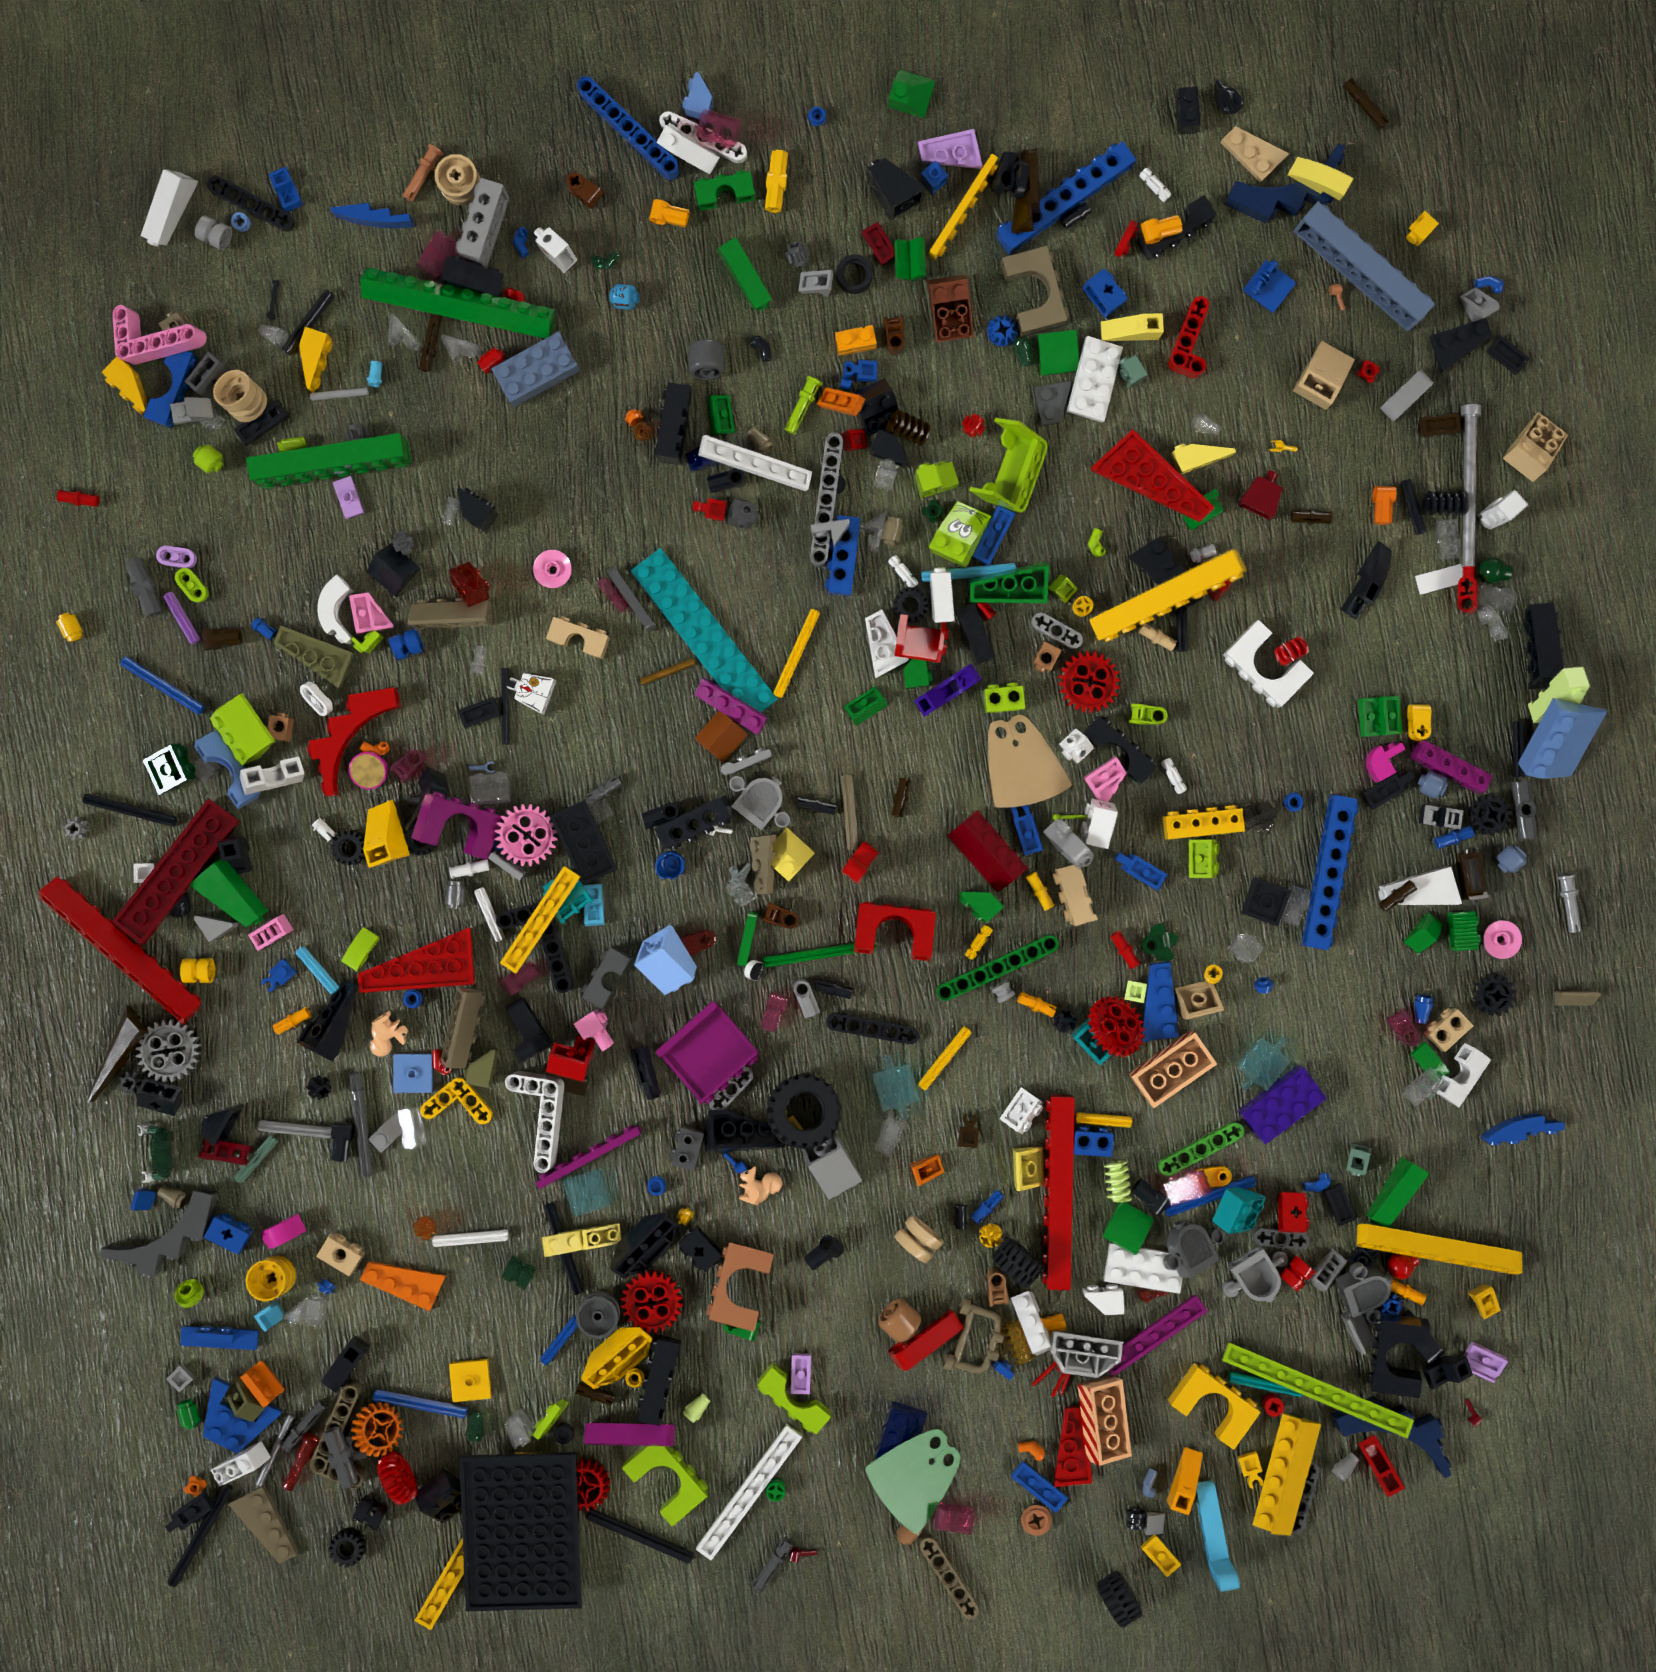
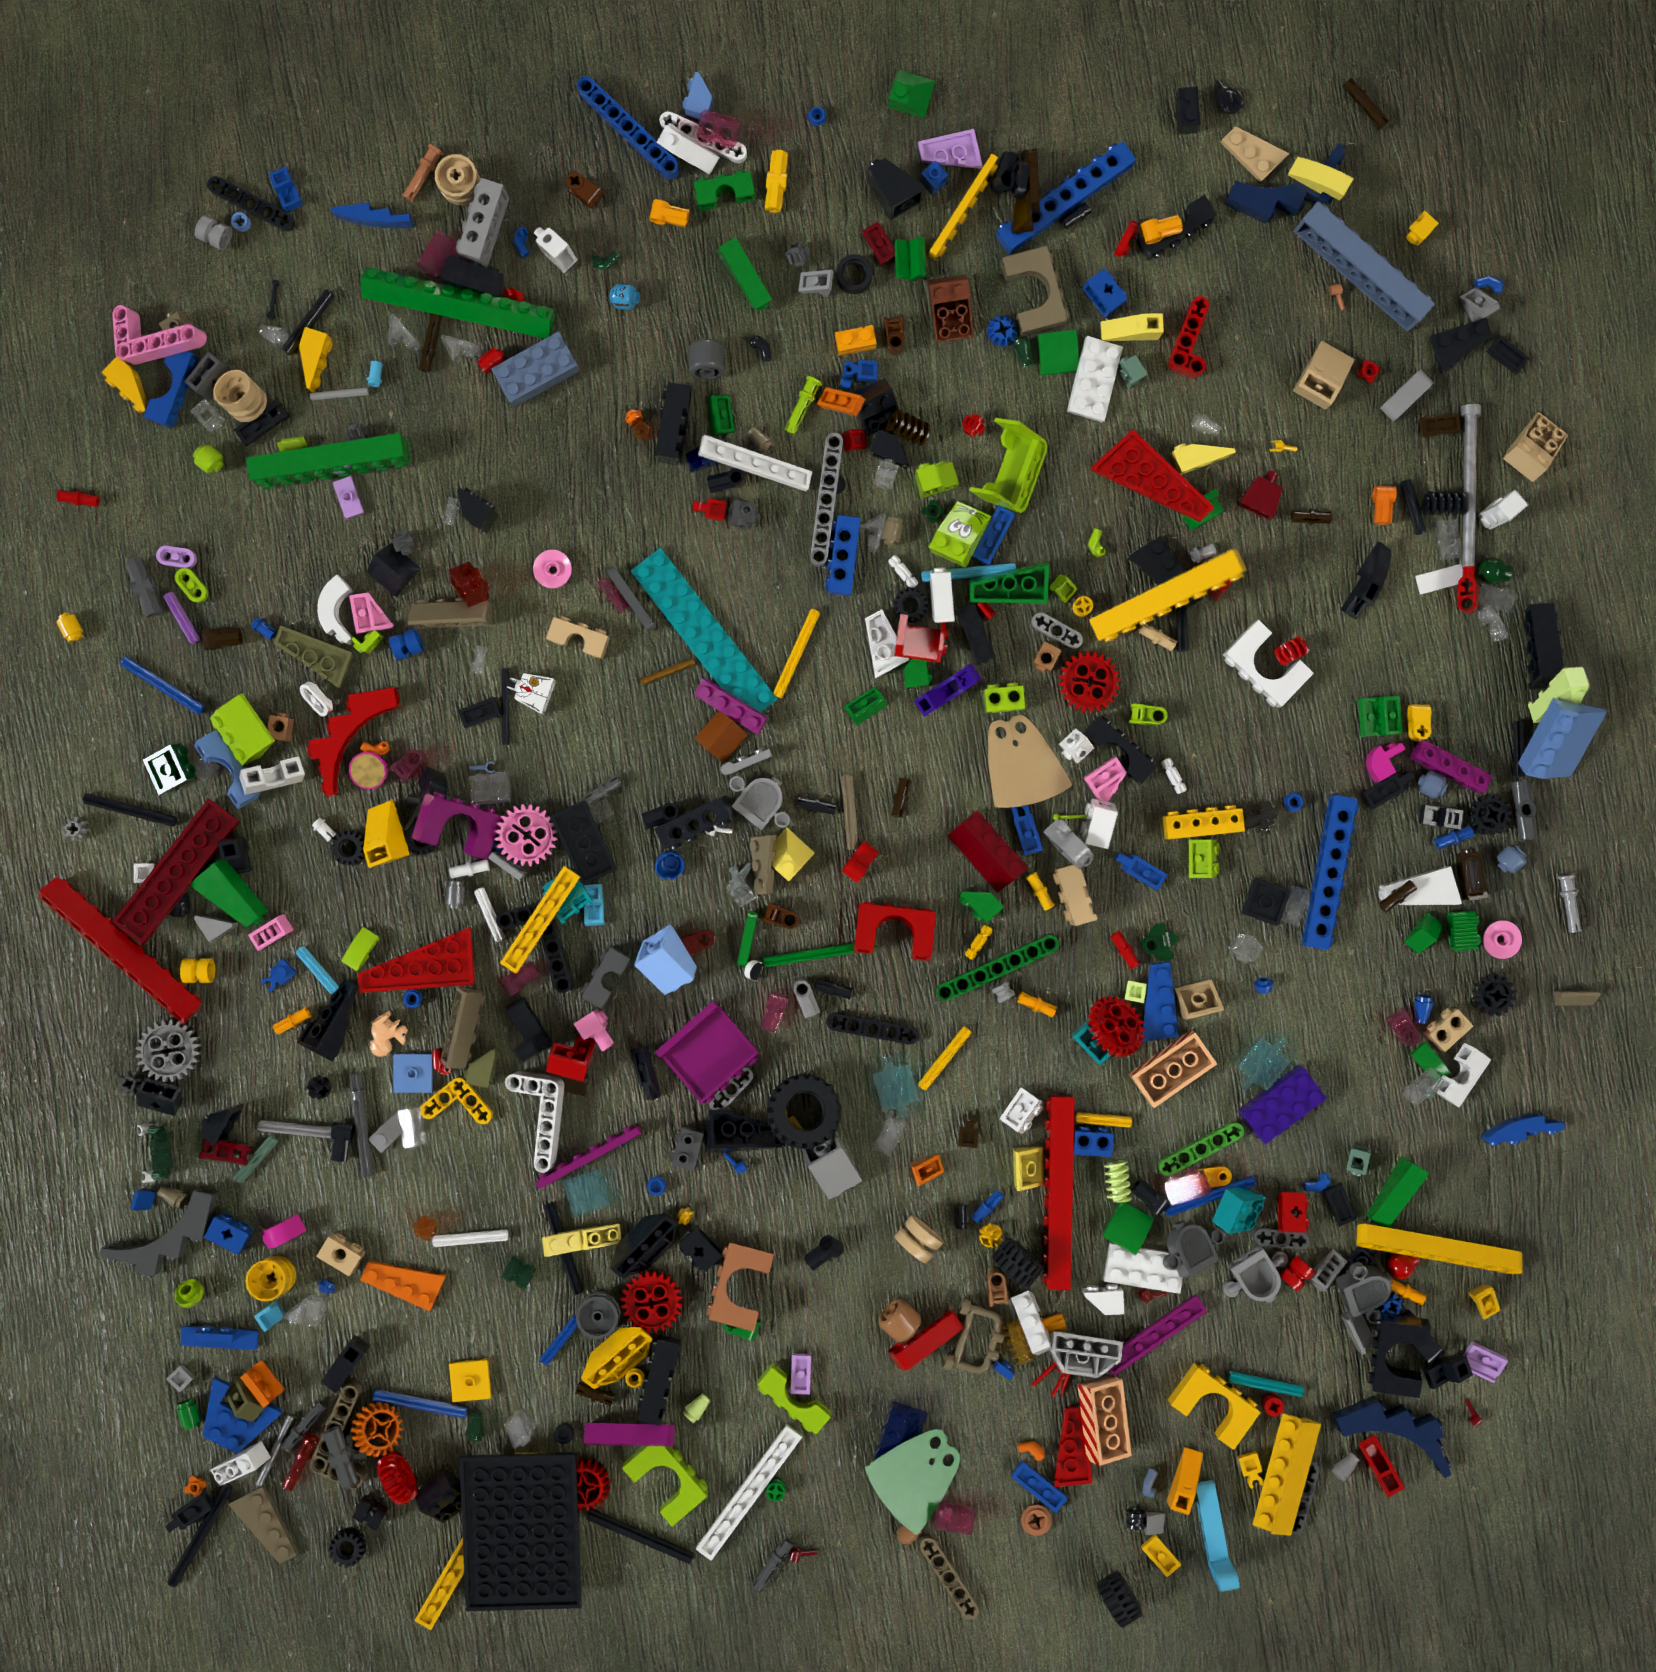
(124, 1040): dark brown wedge -> none
(167, 206): white slope -> none
(192, 410): light grey slope -> none
(553, 1412): lime plate -> none
(756, 1190): light nougat animal -> none
(836, 528): light grey slope -> none
(1051, 402): dark grey wing -> none
(1065, 1021): black gear -> none
(1155, 184): white axle -> none
(1208, 978): yellow bush -> none
(1269, 285): blue hinge -> none
(1318, 1390): lime plate -> none

